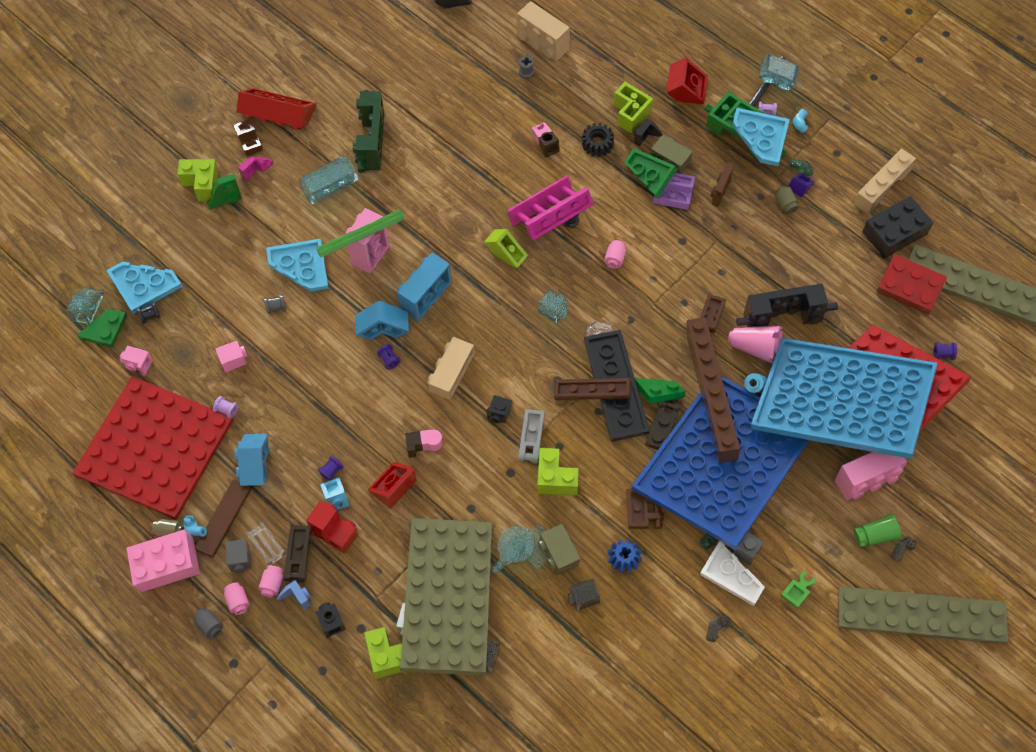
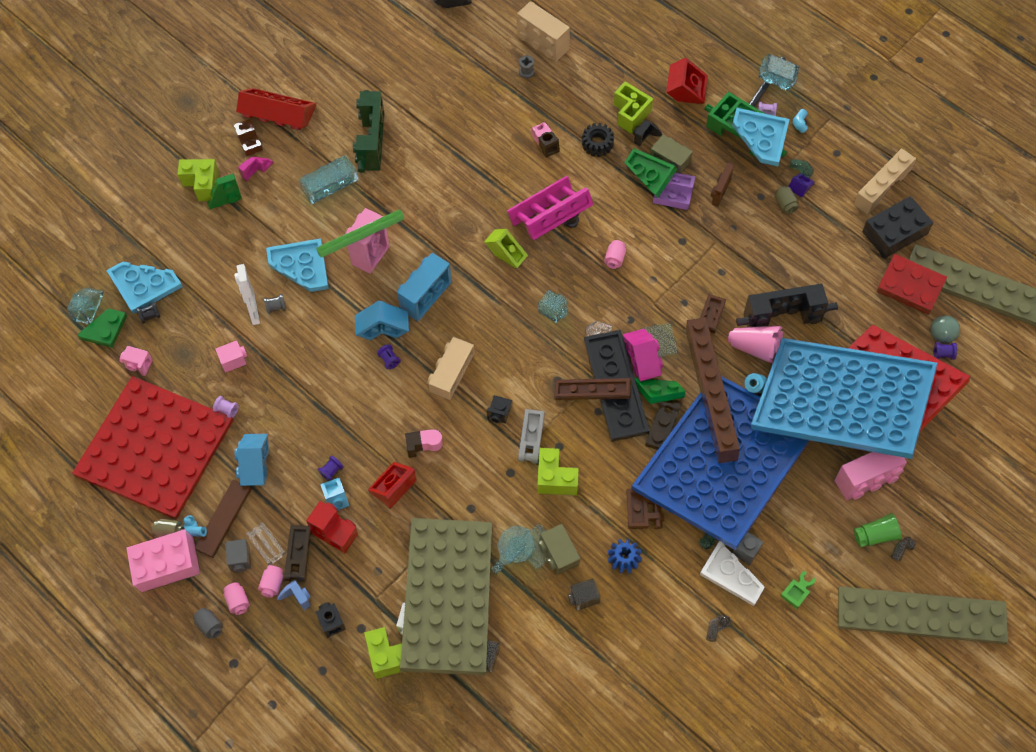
(247, 292): none -> white wing
(644, 354): none -> dark pink brick
(665, 338): none -> clear light blue piece
(945, 329): none -> sand green hair

